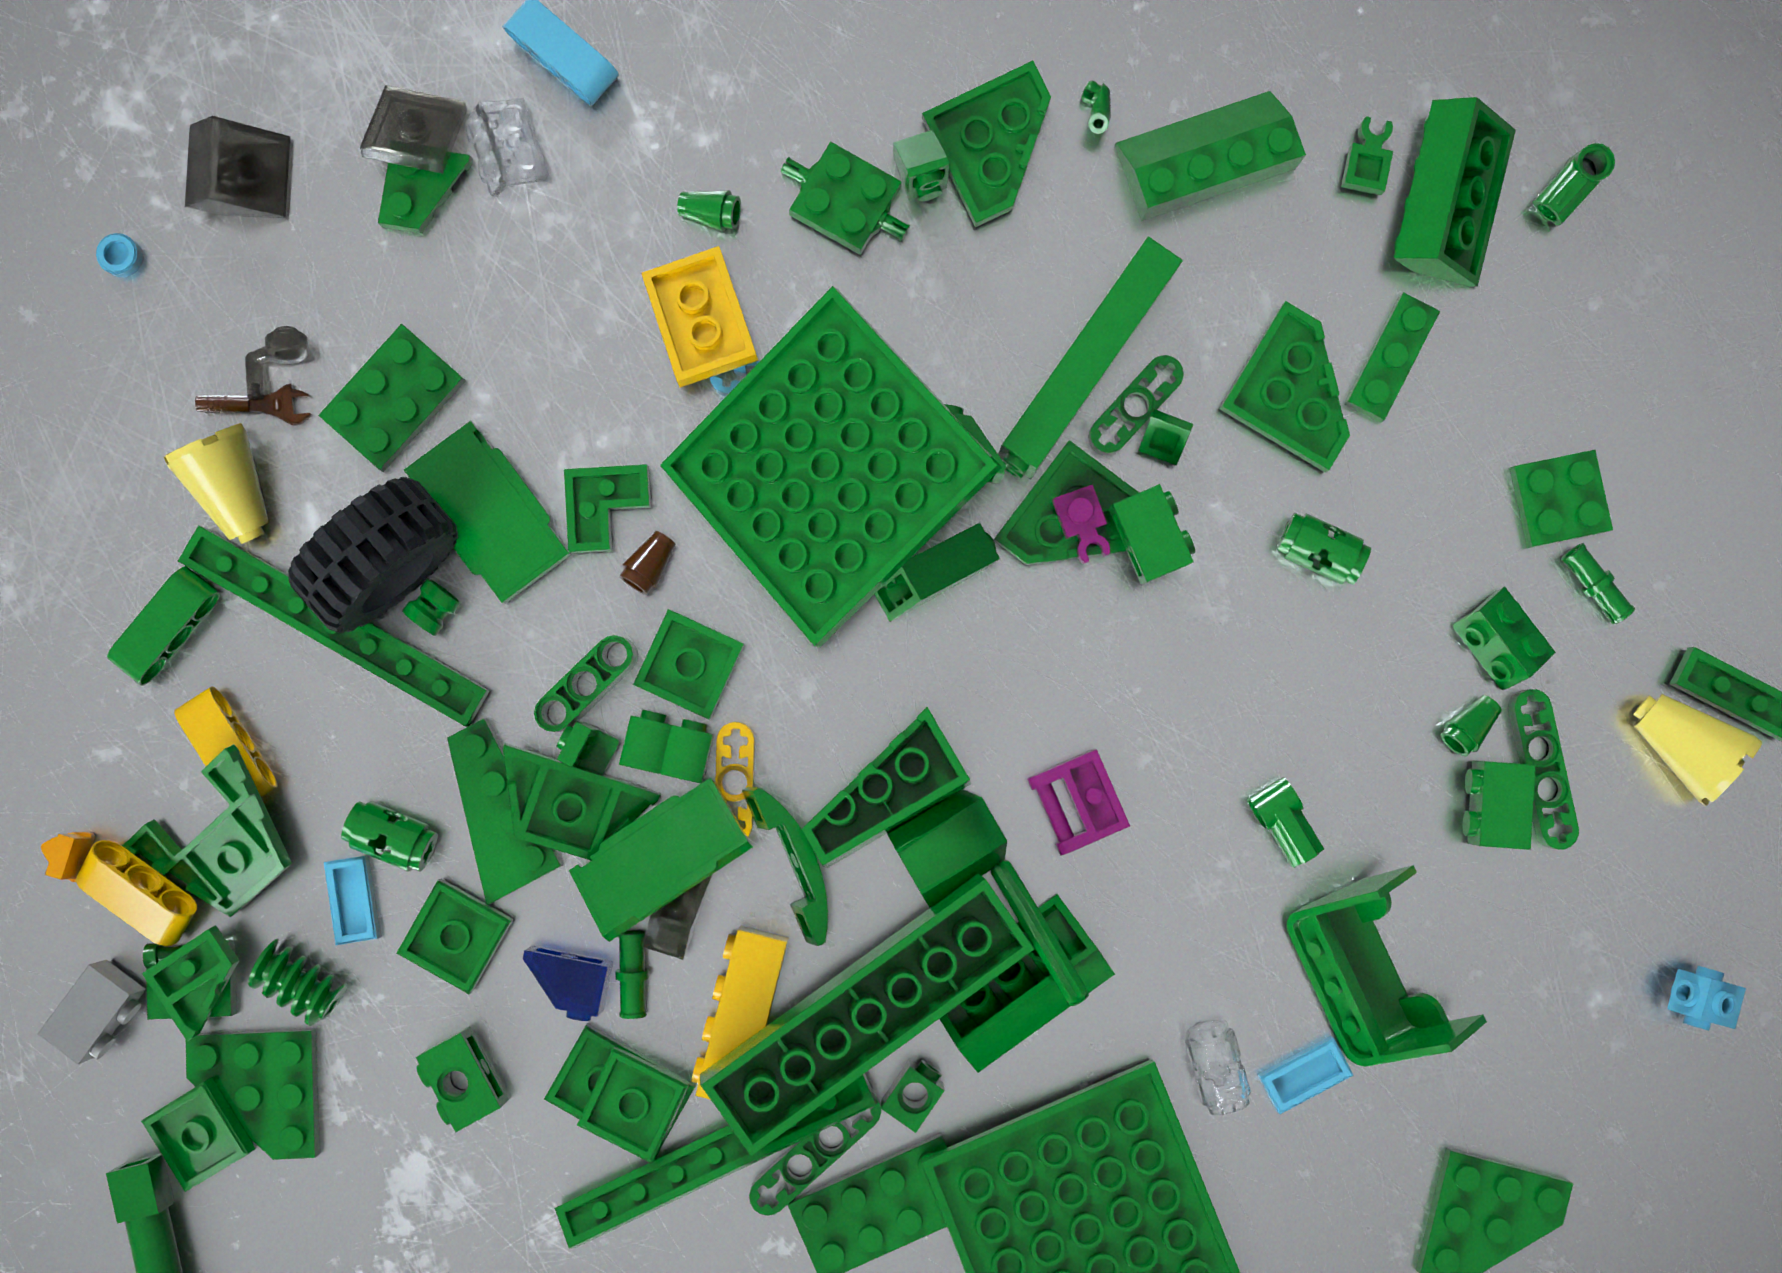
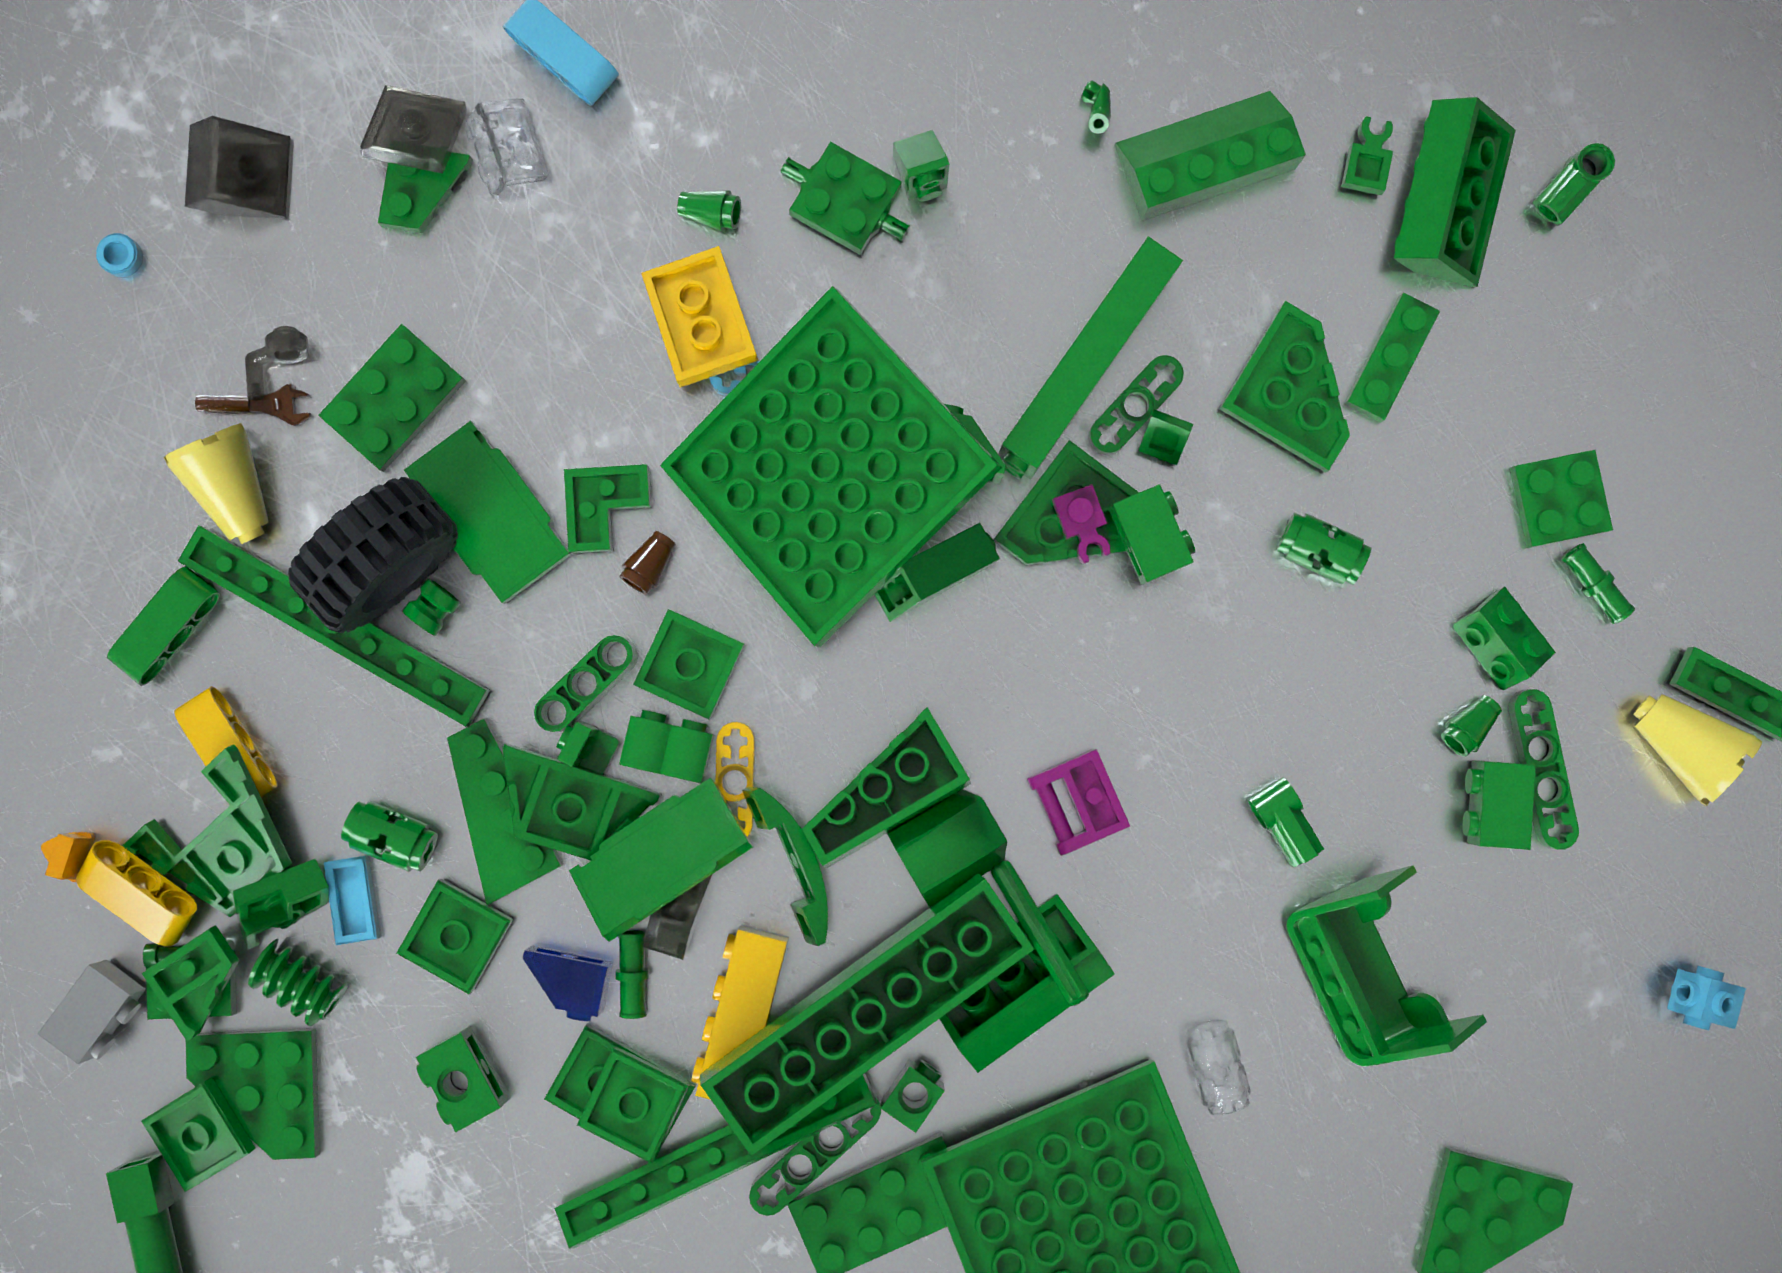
(280, 900): none -> green slope
(991, 138): green plate -> none
(1305, 1074): medium azure tile -> none

